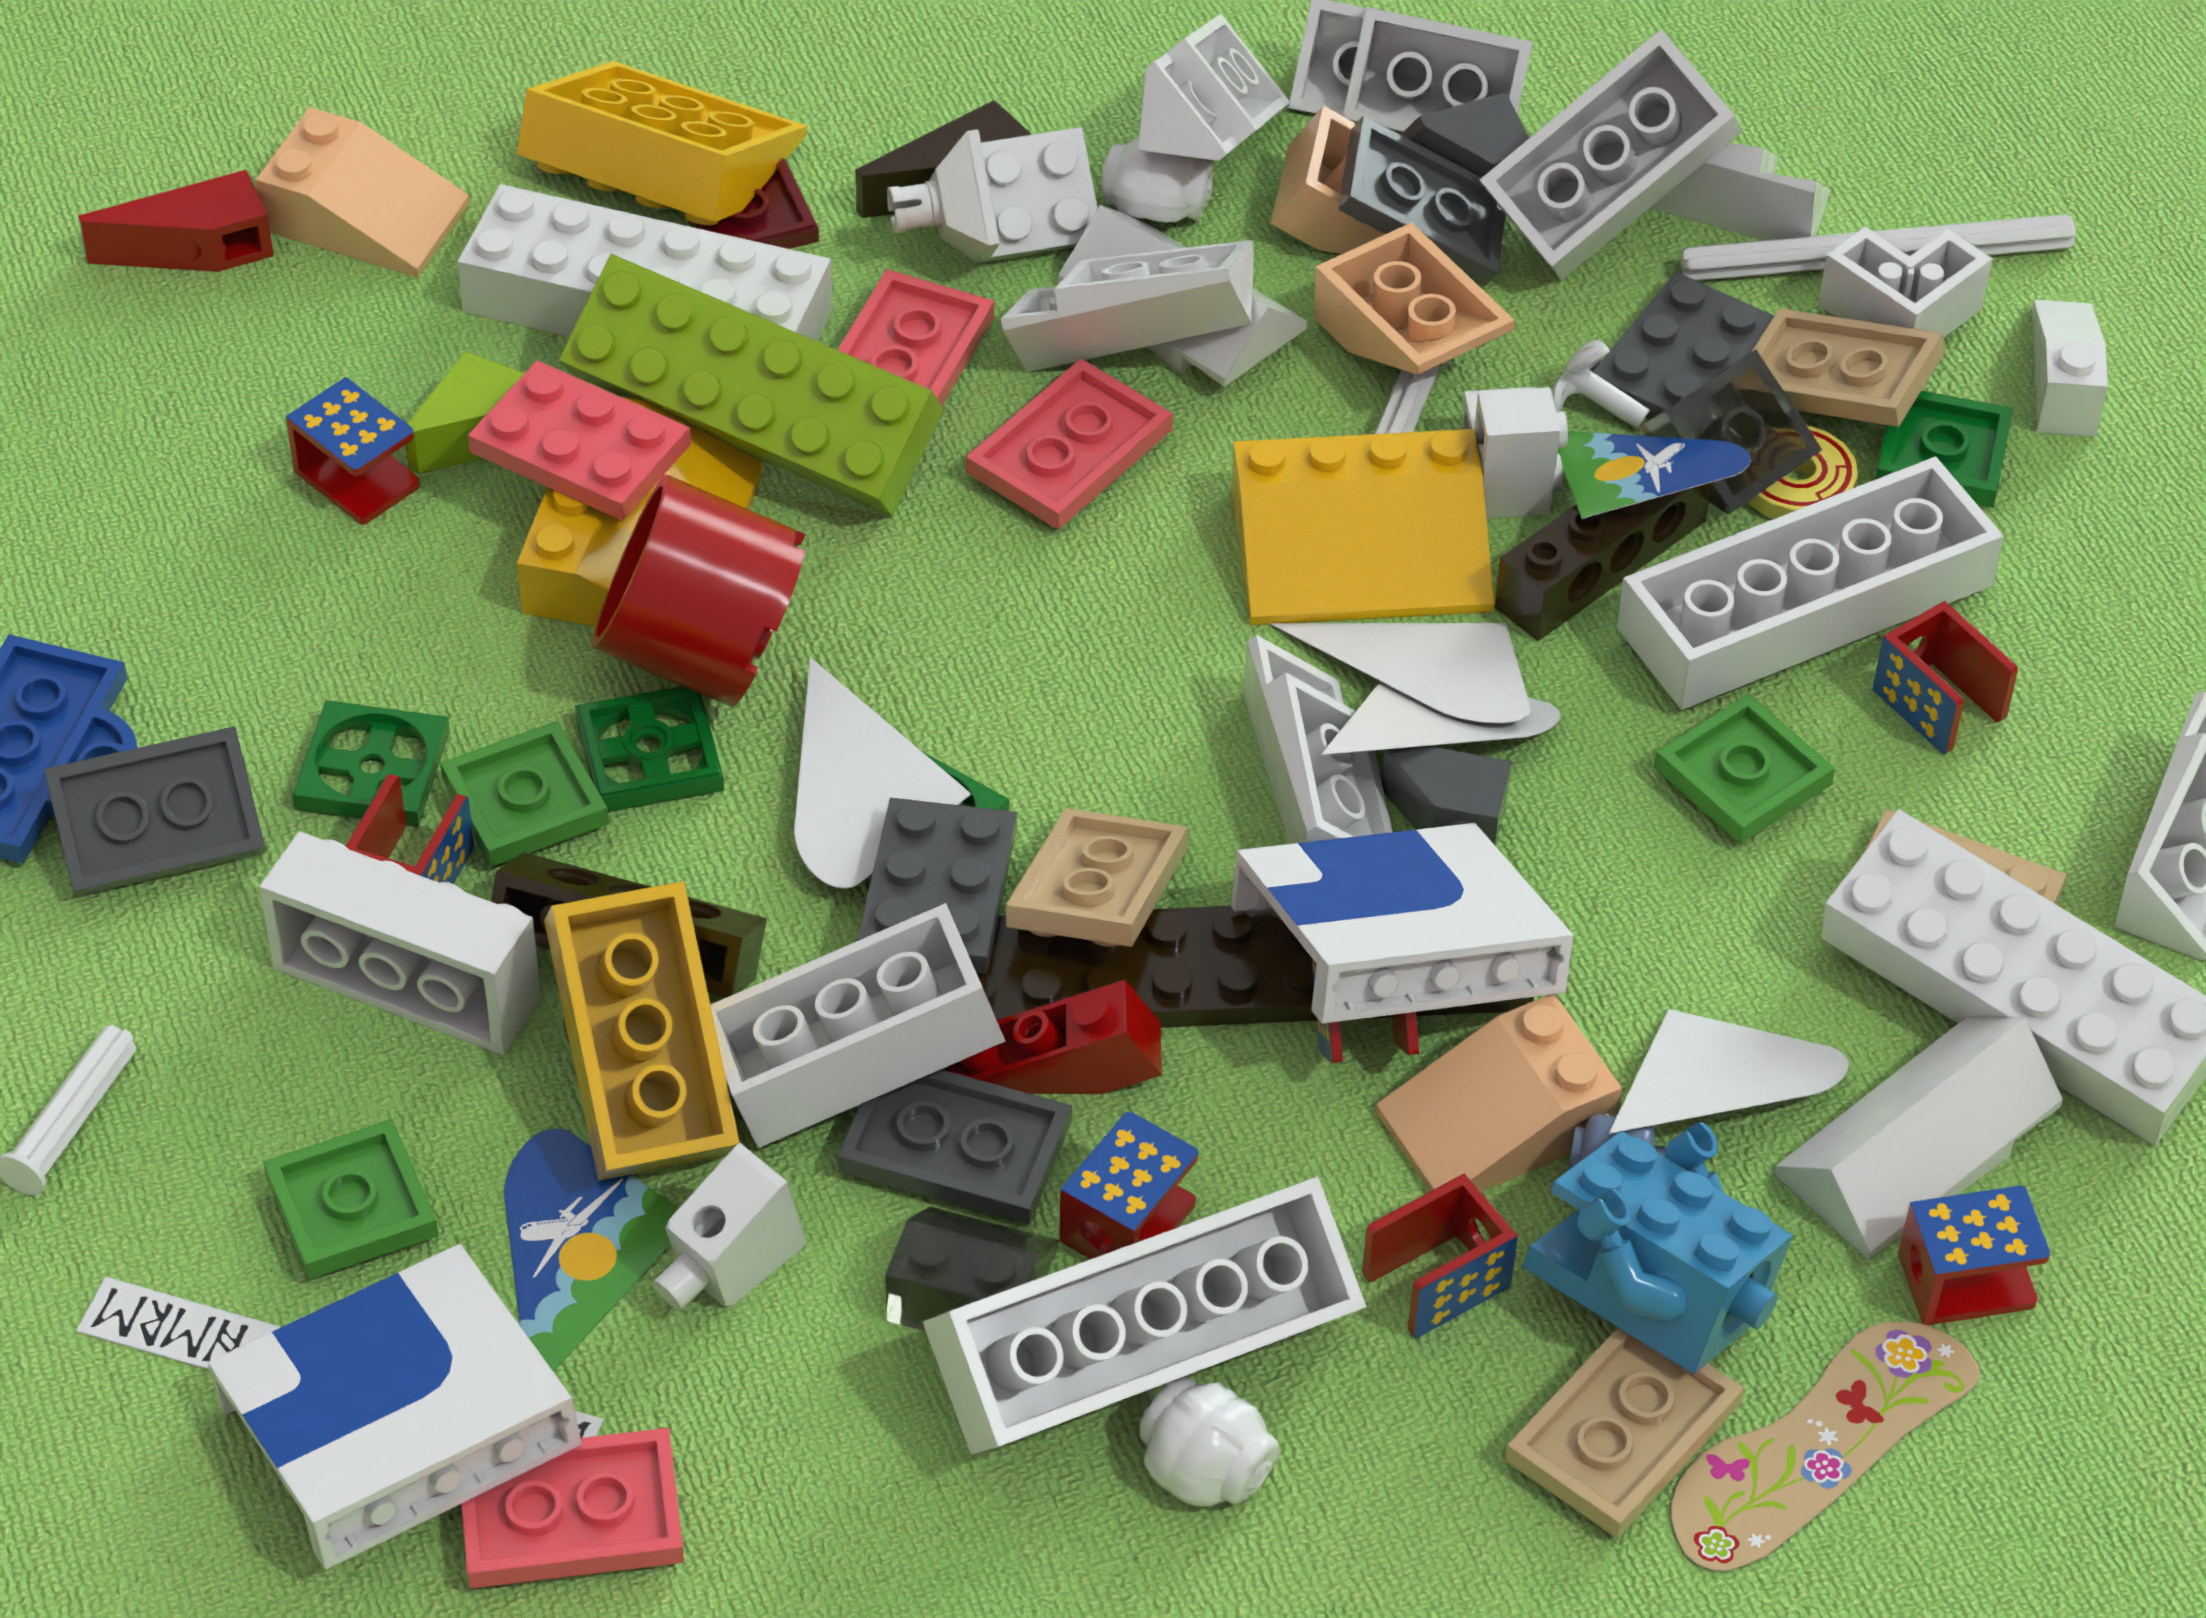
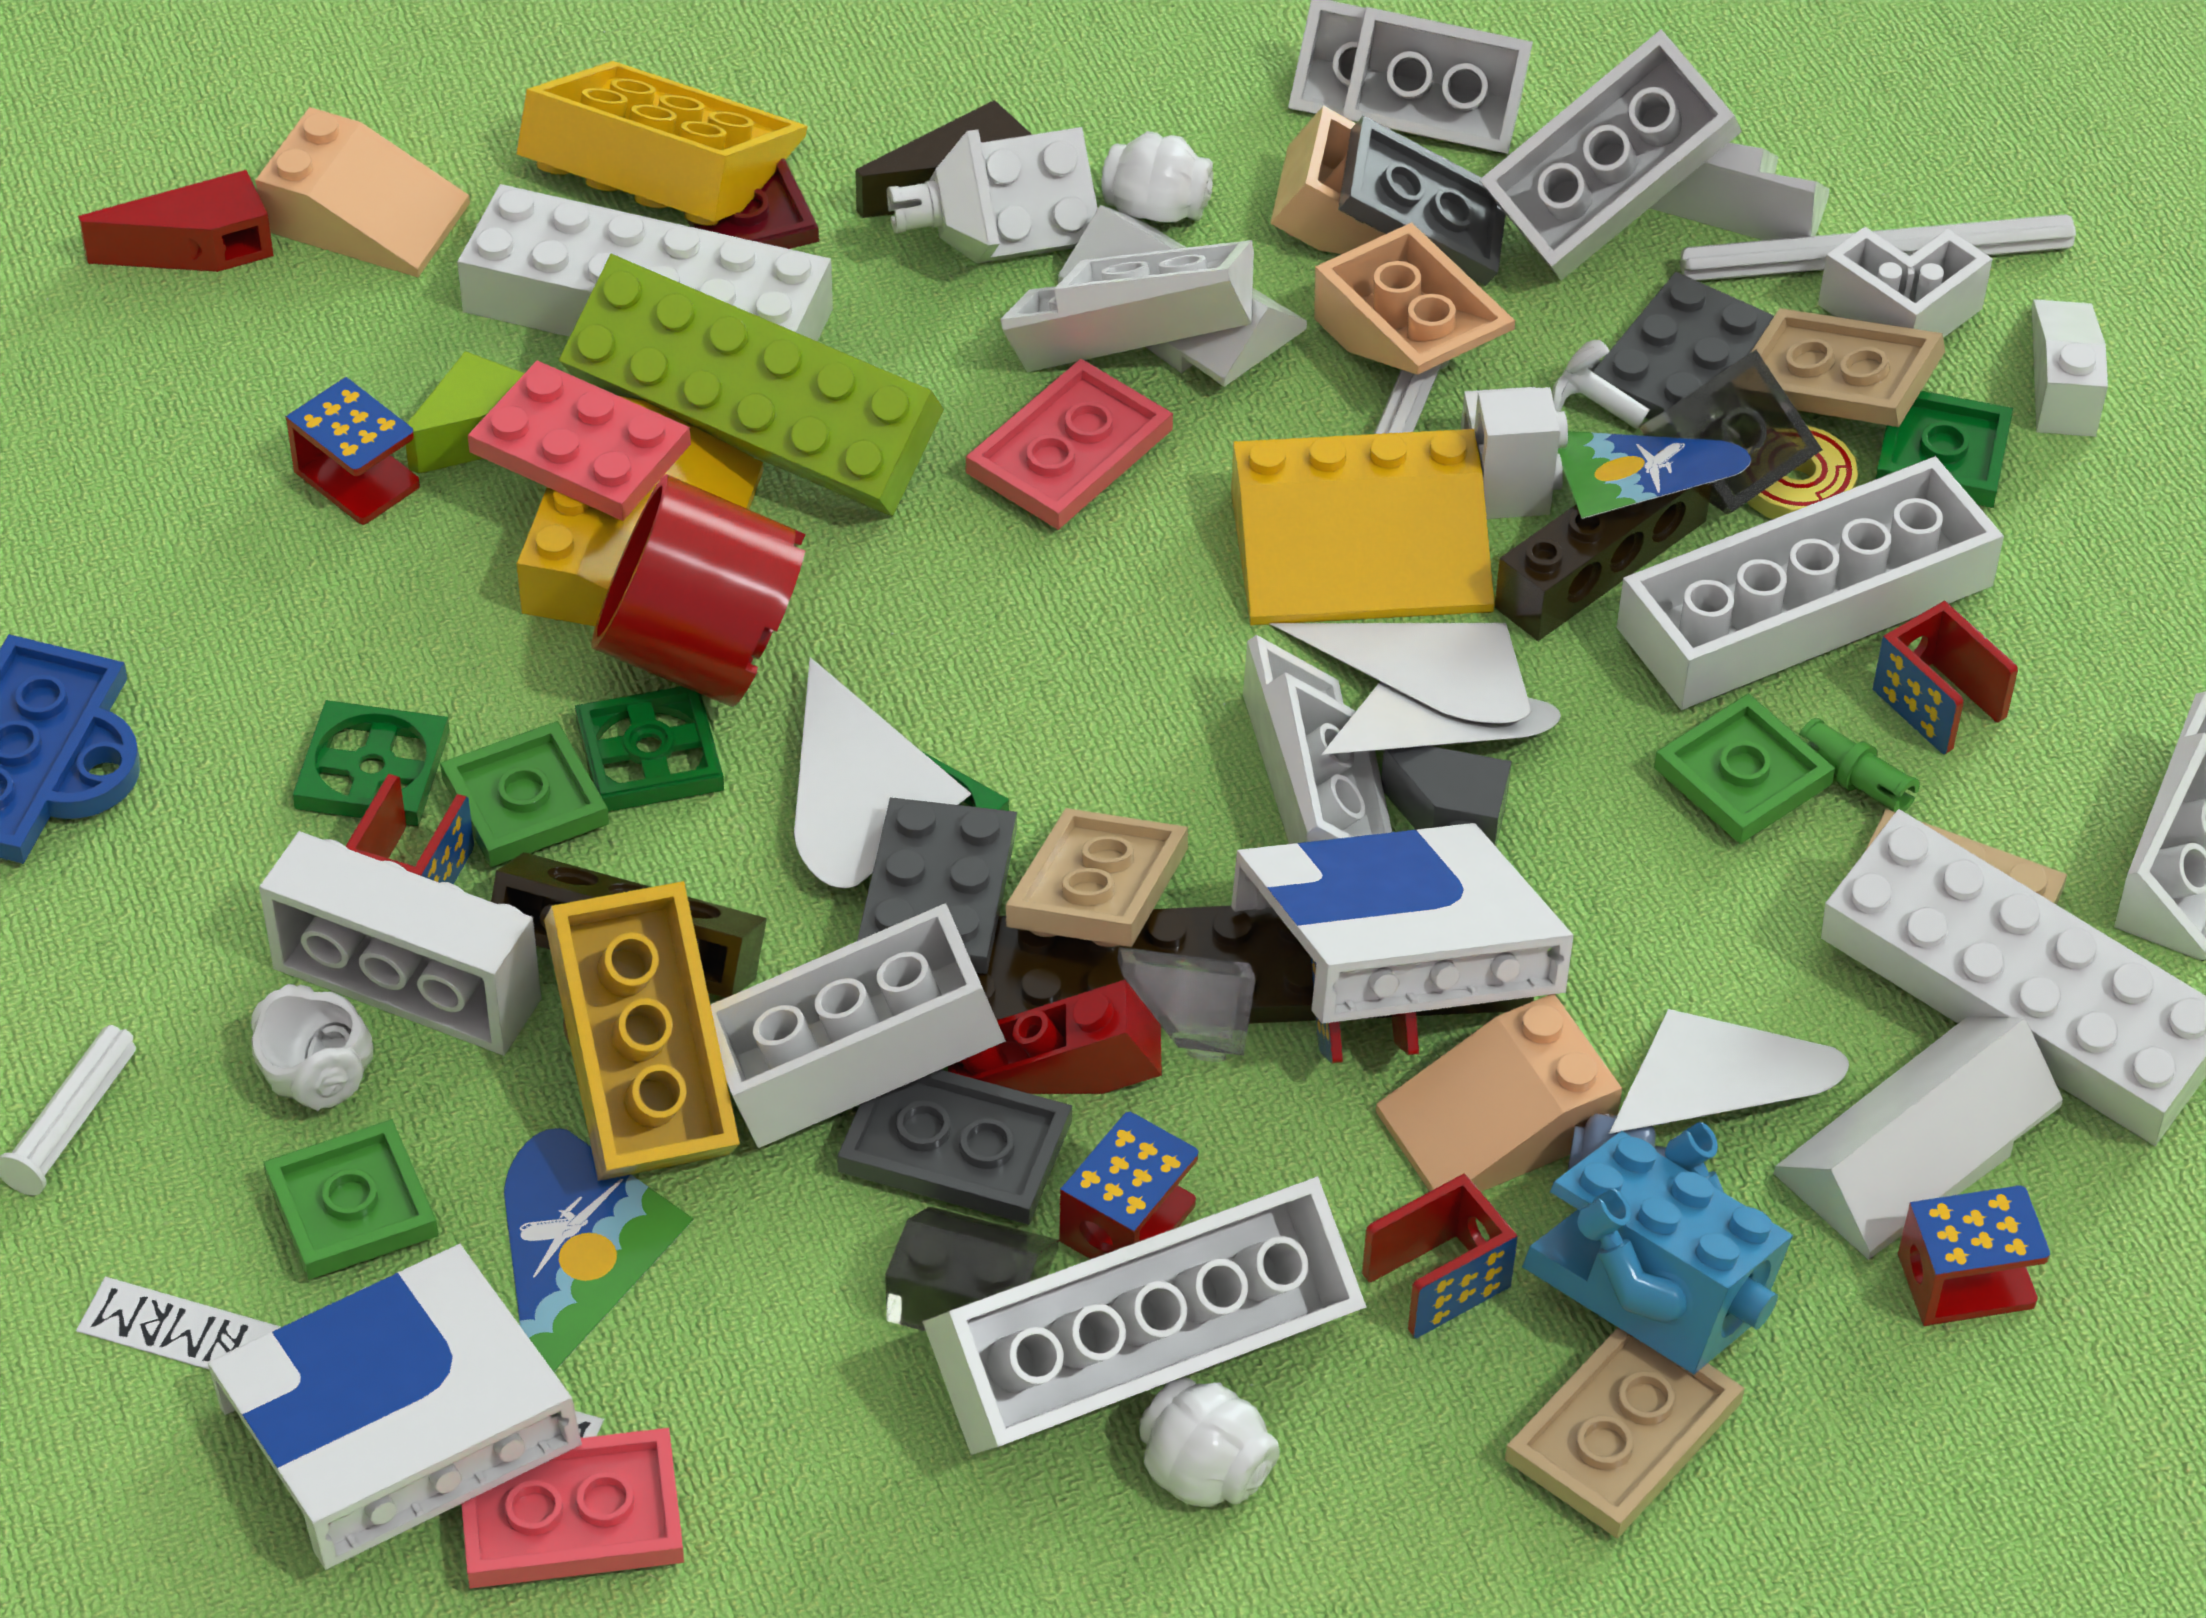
(154, 811): dark grey plate -> none
(310, 1045): none -> white hair
(730, 1232): white torso -> none
(919, 331): coral plate -> none
(1194, 999): none -> clear slope
(1206, 95): white slope -> none
(1472, 133): dark grey slope -> none
(1772, 1481): tan sticker -> none
(1860, 767): none -> bright green pin

